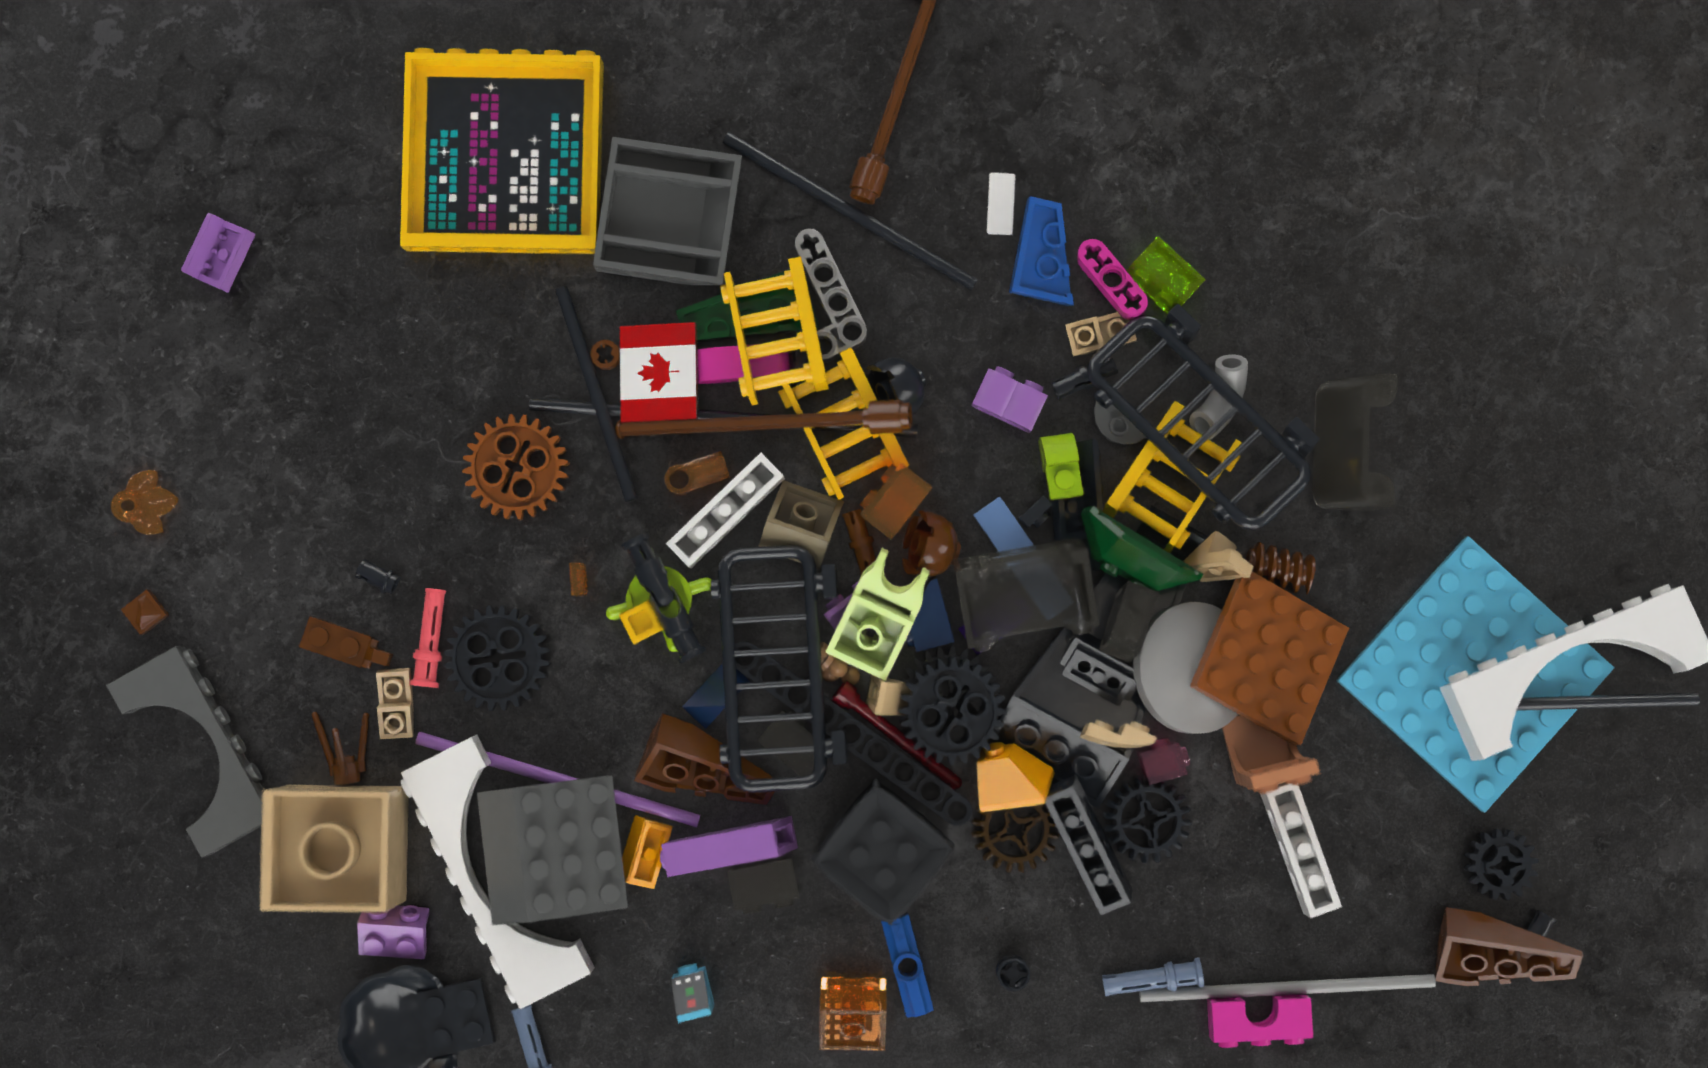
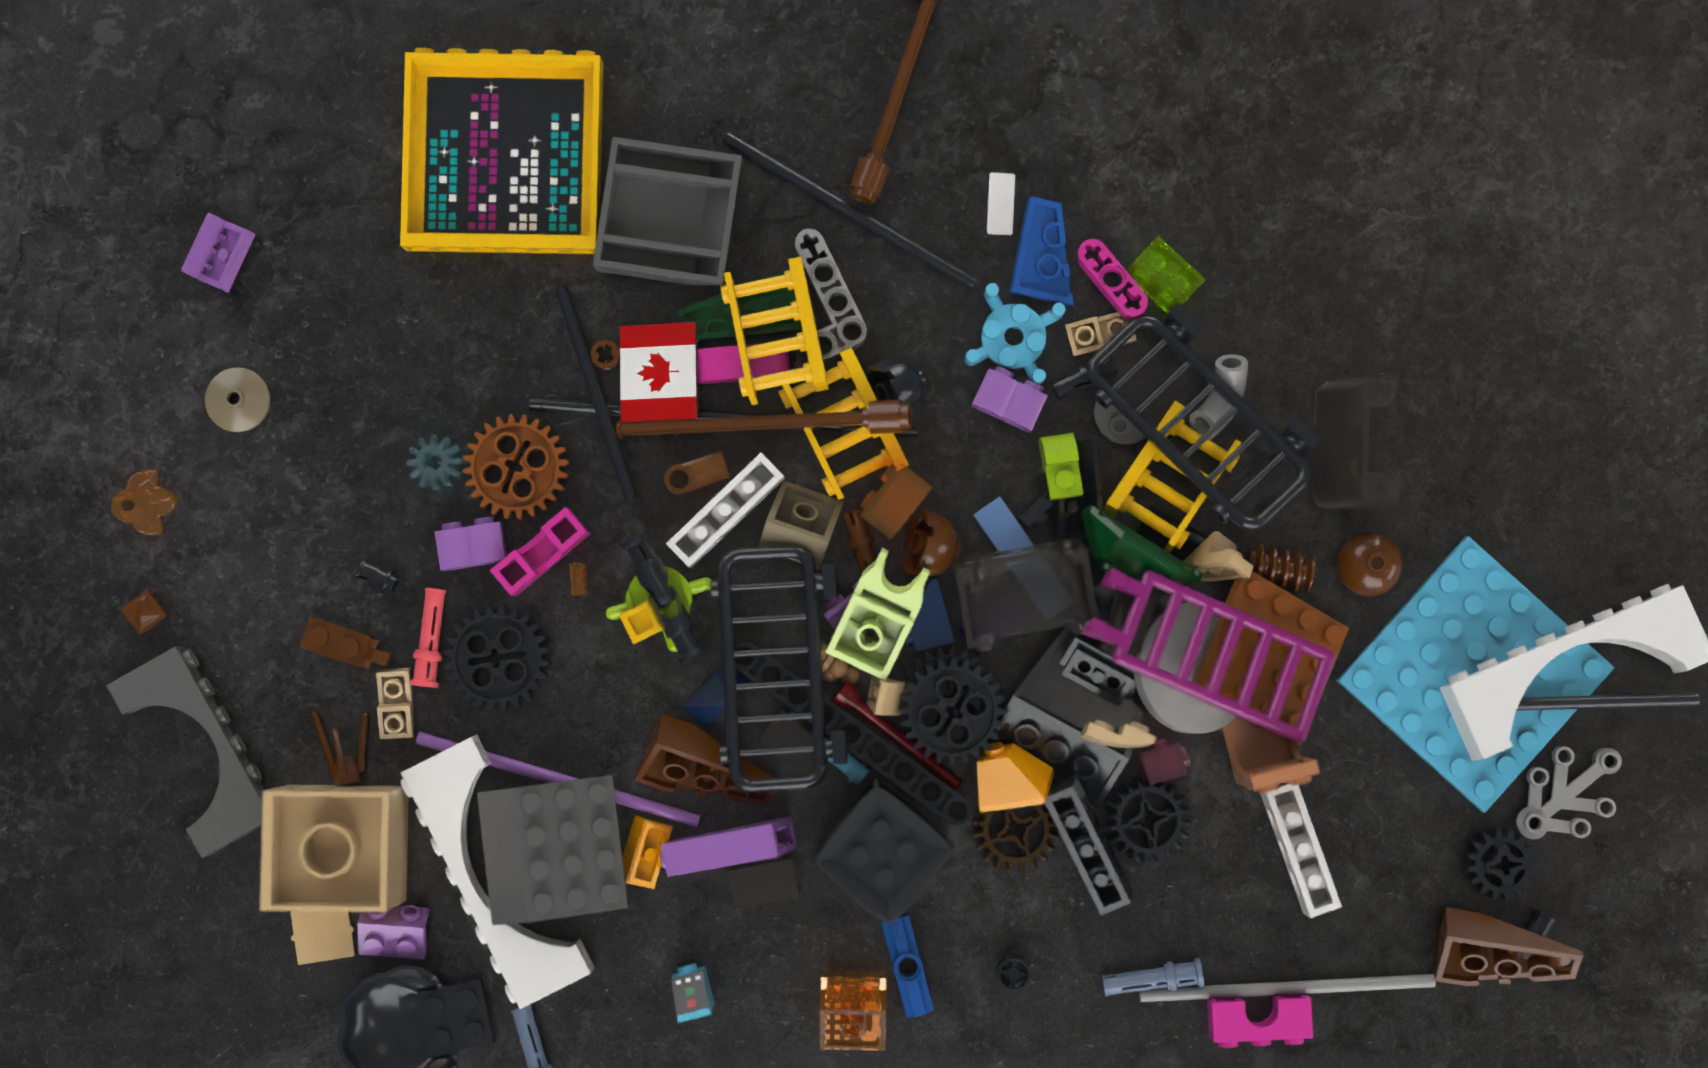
(252, 405): none -> dark tan dish
(322, 935): none -> tan piece
(429, 473): none -> clear light blue gear
(470, 545): none -> medium lavender brick
(541, 553): none -> dark pink arch
(854, 769): none -> medium azure pin
(1027, 322): none -> medium azure plate
(1122, 640): none -> magenta bar
(1369, 564): none -> reddish brown cylinder
(1564, 795): none -> light grey plant

